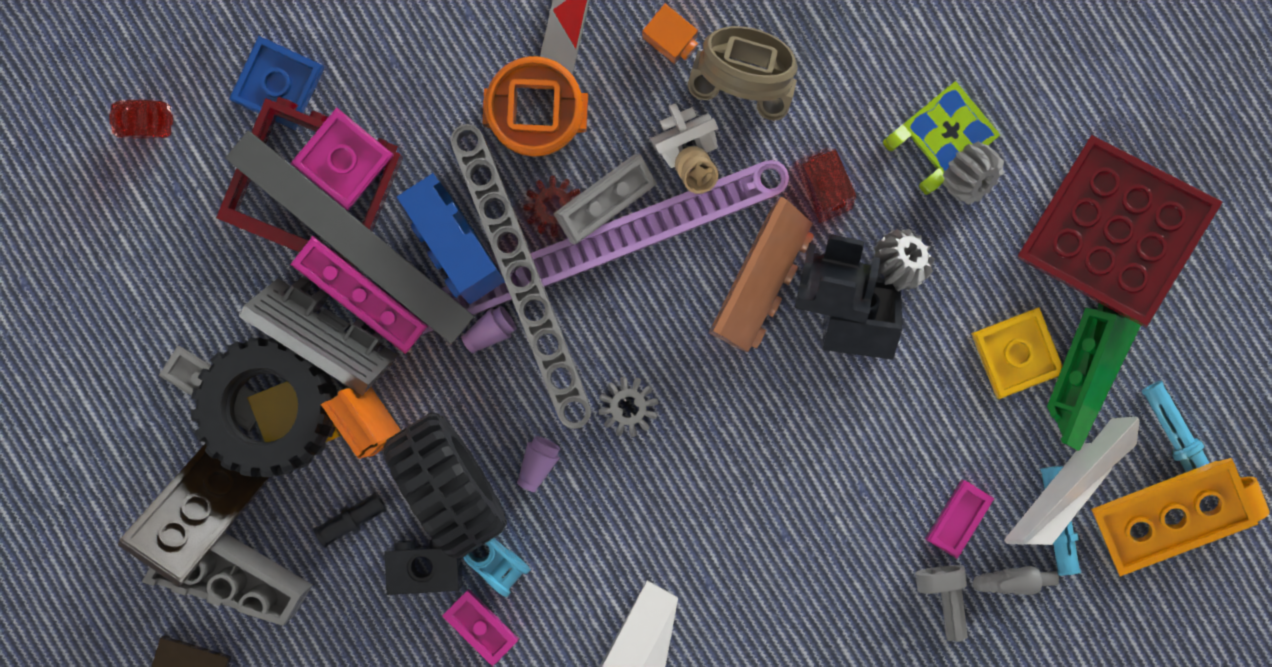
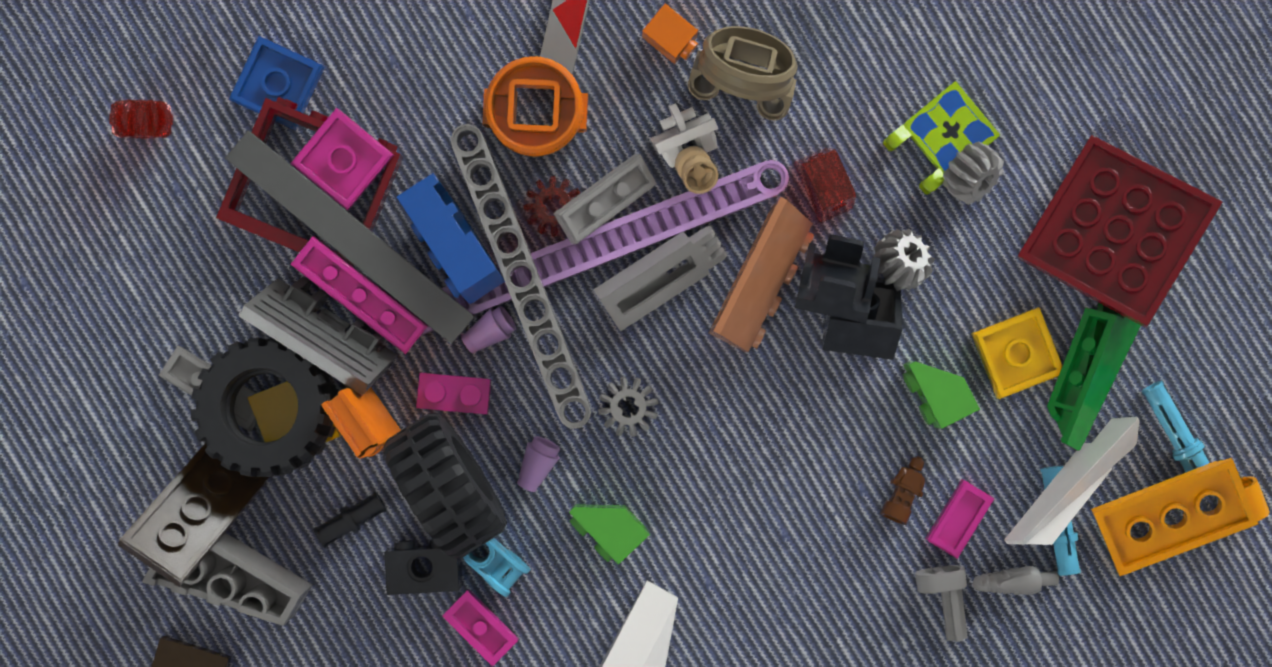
(453, 393): none -> dark pink plate
(612, 528): none -> bright green slope
(646, 283): none -> light grey hinge
(908, 484): none -> reddish brown piece
(943, 394): none -> bright green slope

